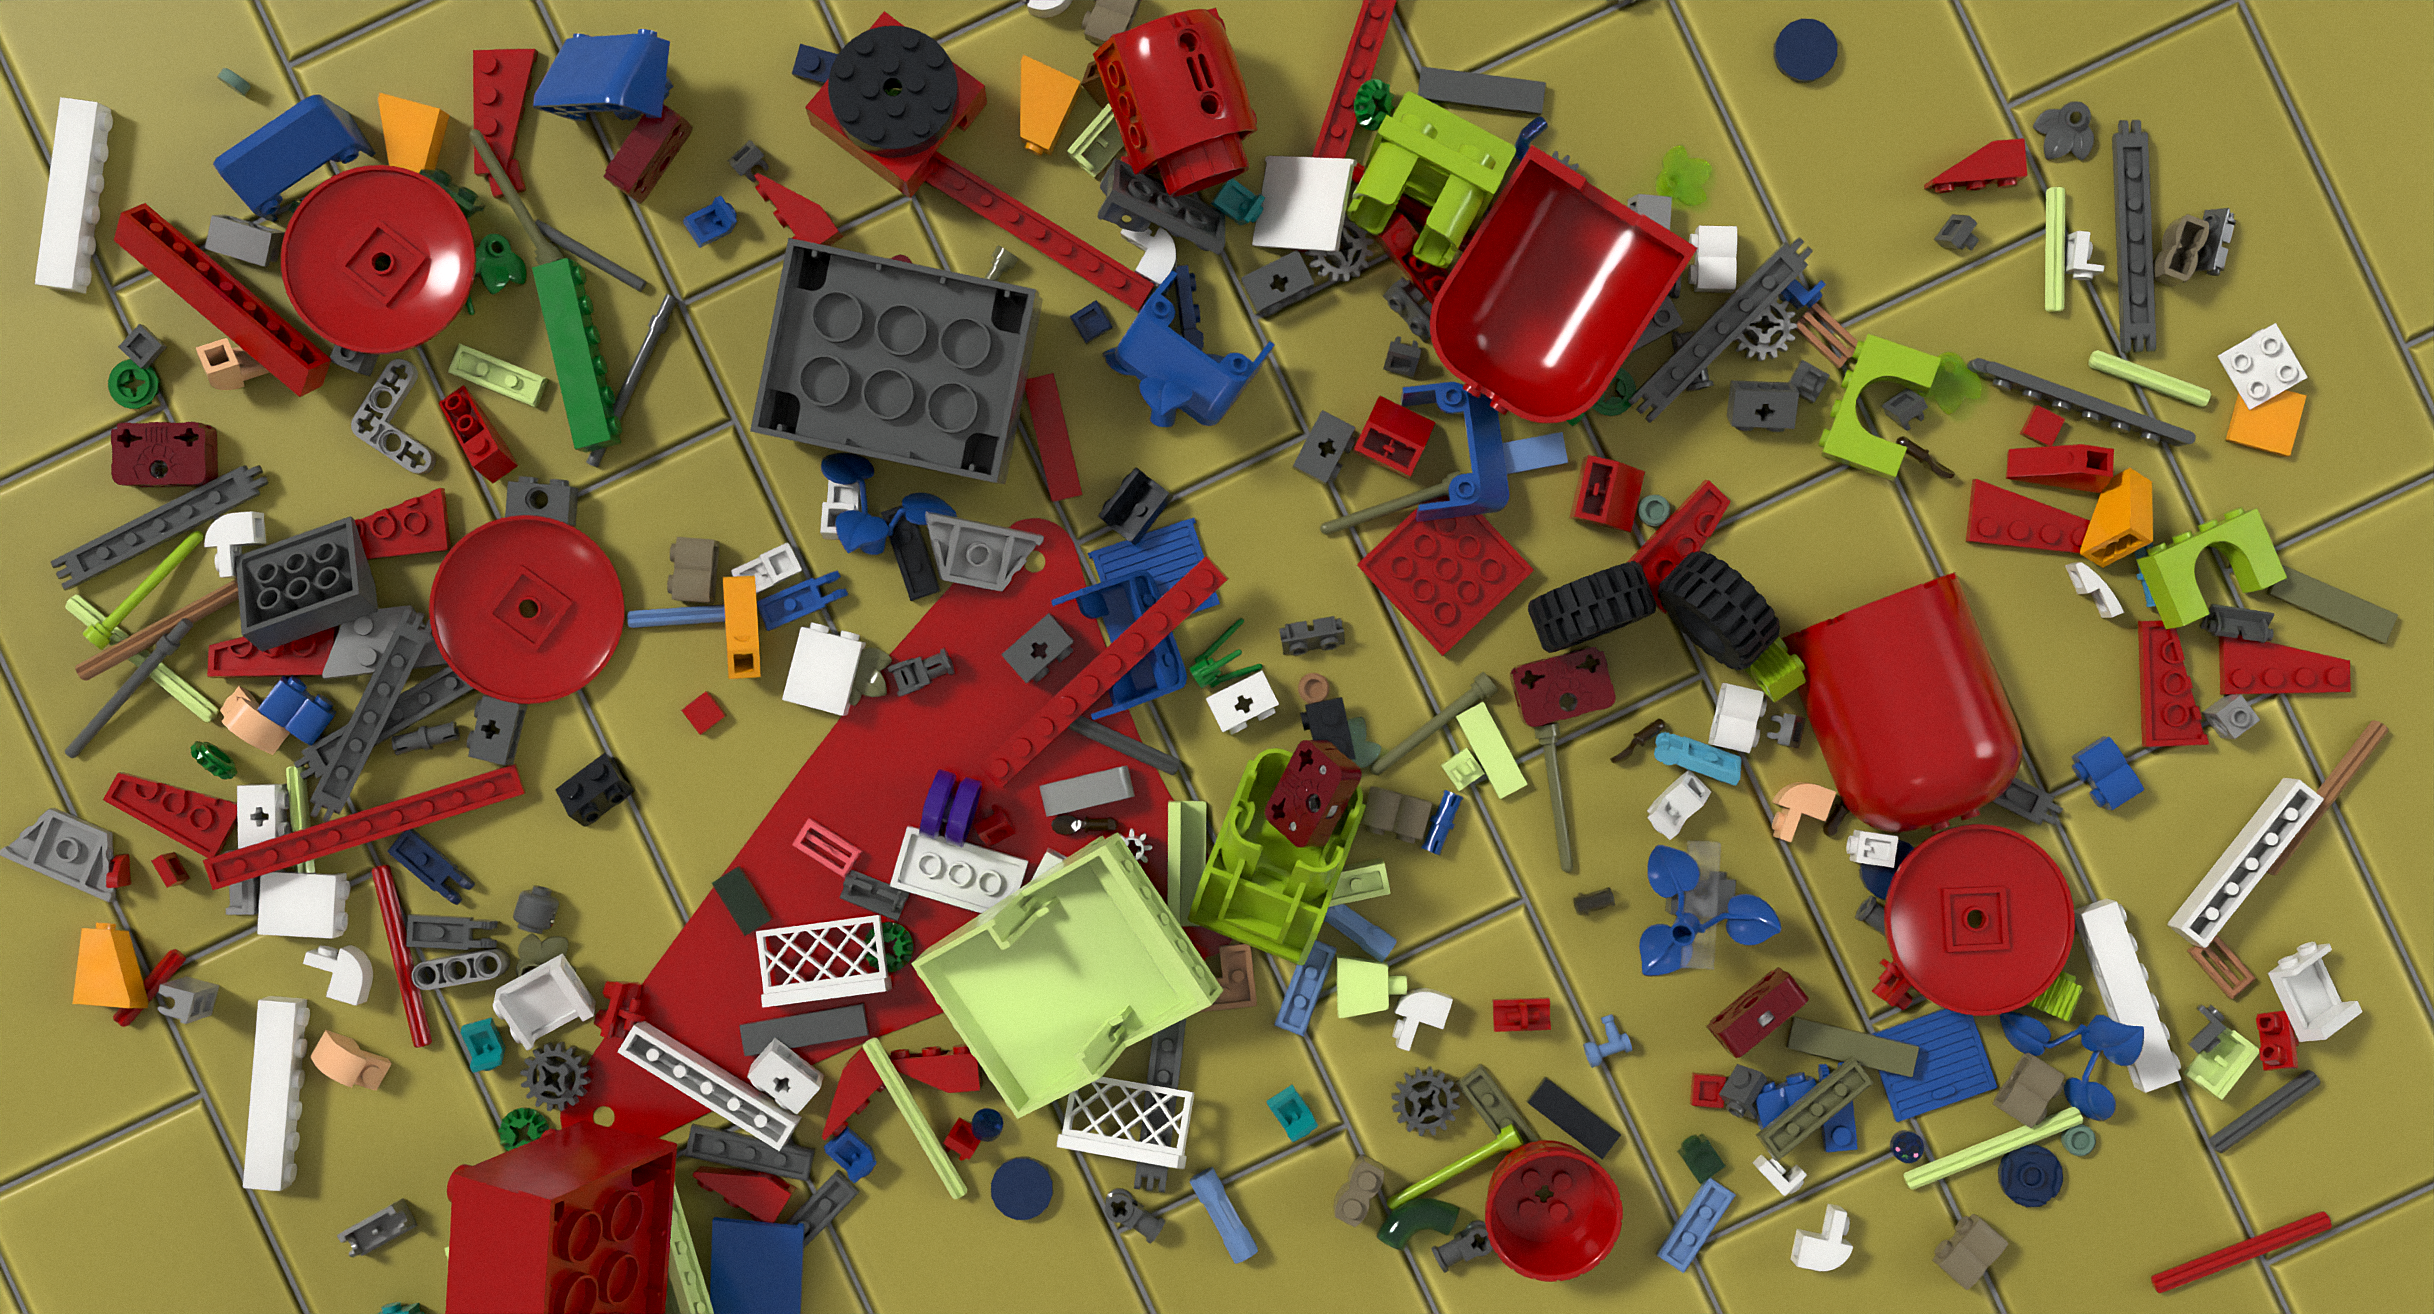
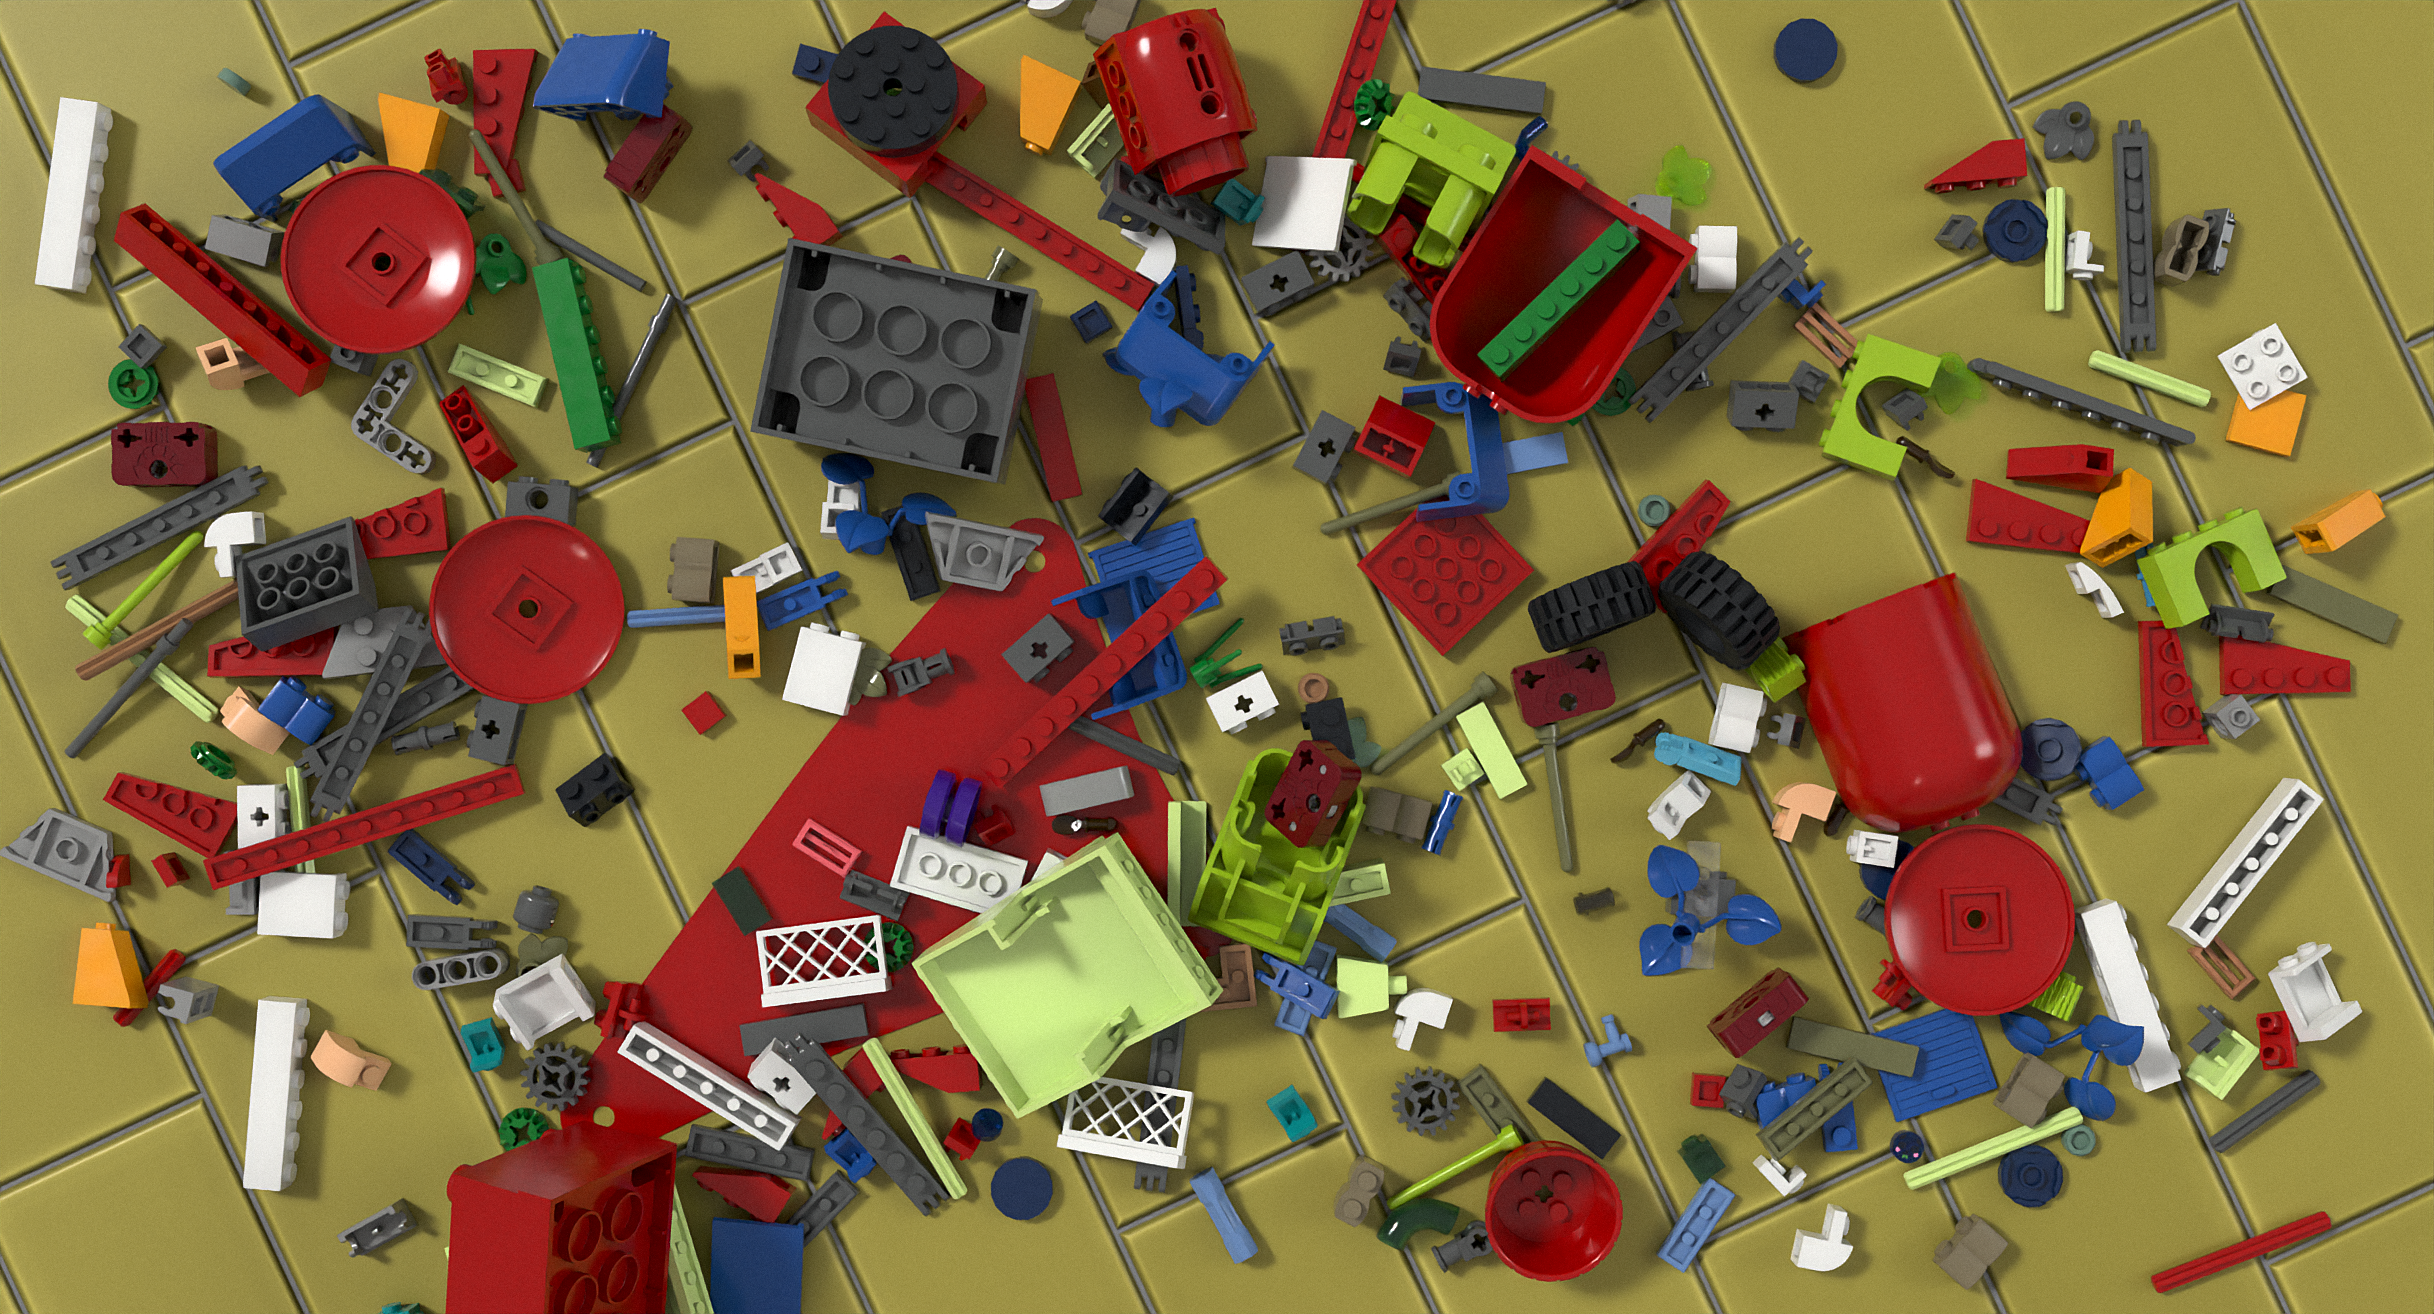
(350, 969): white brick -> none
(401, 955): red axle -> none
(445, 78): none -> red hips
(711, 222): blue bracket -> none
(865, 1123): none -> dark grey hinge
(1133, 1215): dark grey connector -> none
(1139, 842): white gear -> none
(1299, 986): none -> blue hinge
(1559, 300): none -> green brick
(1607, 493): red slope -> none
(1761, 340): light grey gear -> none
(2015, 230): none -> dark blue tile
(2042, 426): red tile -> none
(2050, 749): none -> dark blue tile
(2334, 786): medium nougat axle -> none
(2339, 522): none -> light orange slope

